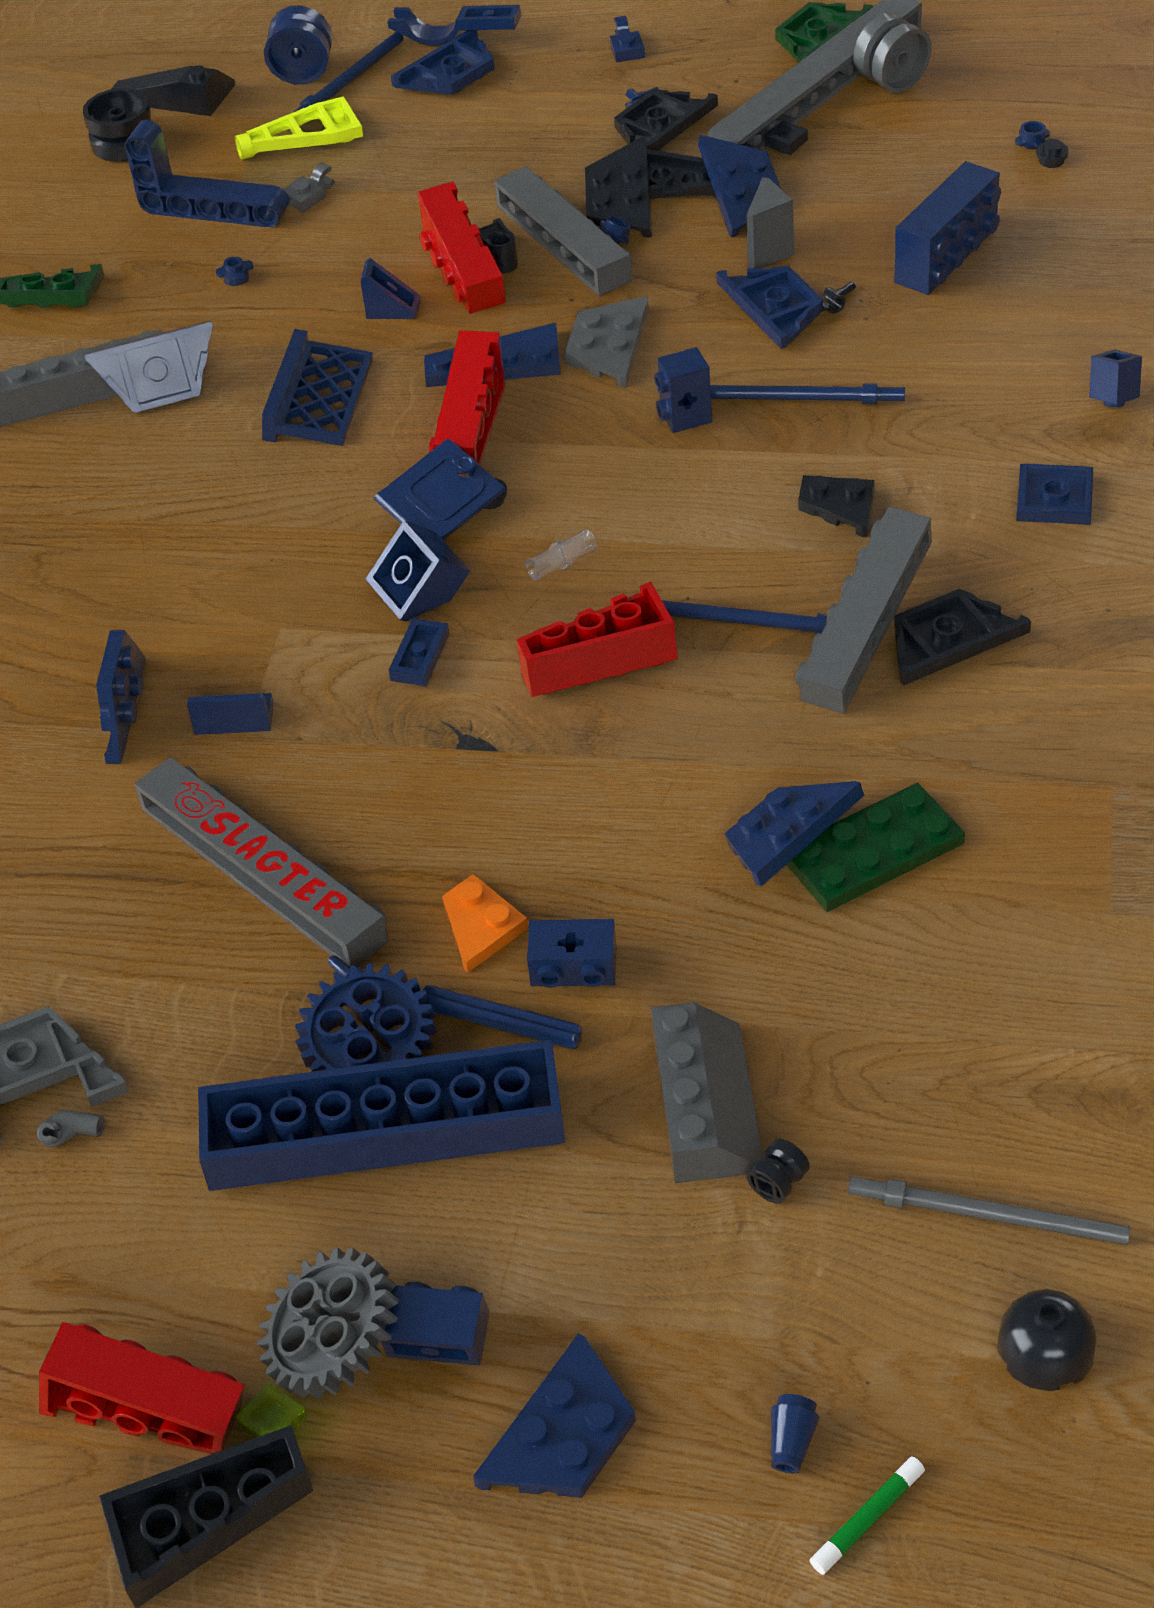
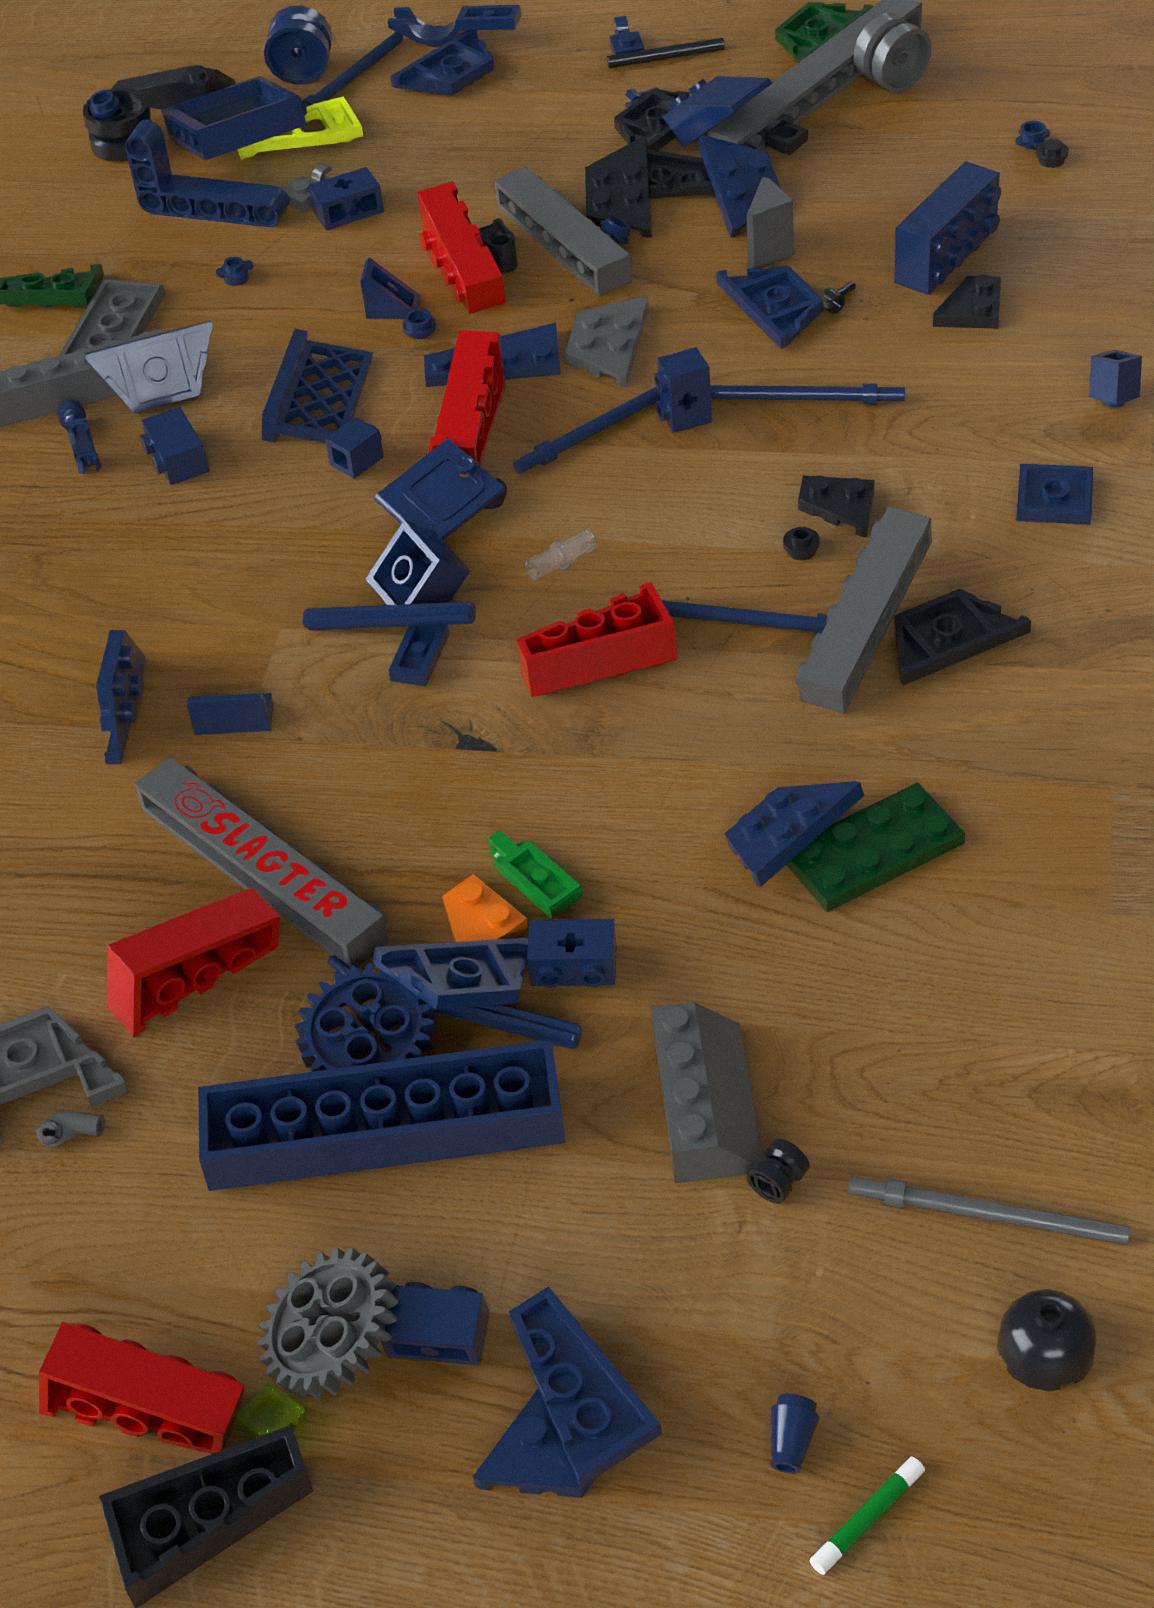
(73, 418): none -> dark blue bar
(104, 104): none -> dark blue plate
(115, 313): none -> dark grey tile
(174, 446): none -> dark blue brick
(186, 956): none -> red wedge
(234, 117): none -> dark blue window
(346, 198): none -> dark blue brick
(354, 447): none -> dark blue brick
(389, 615): none -> dark blue axle
(419, 323): none -> dark blue plate
(458, 972): none -> dark blue wing
(534, 874): none -> green hinge
(547, 451): none -> dark blue bar
(584, 1394): none -> dark blue wing
(665, 52): none -> black bar
(710, 104): none -> dark blue slope
(801, 543): none -> black plate
(971, 304): none -> black wing

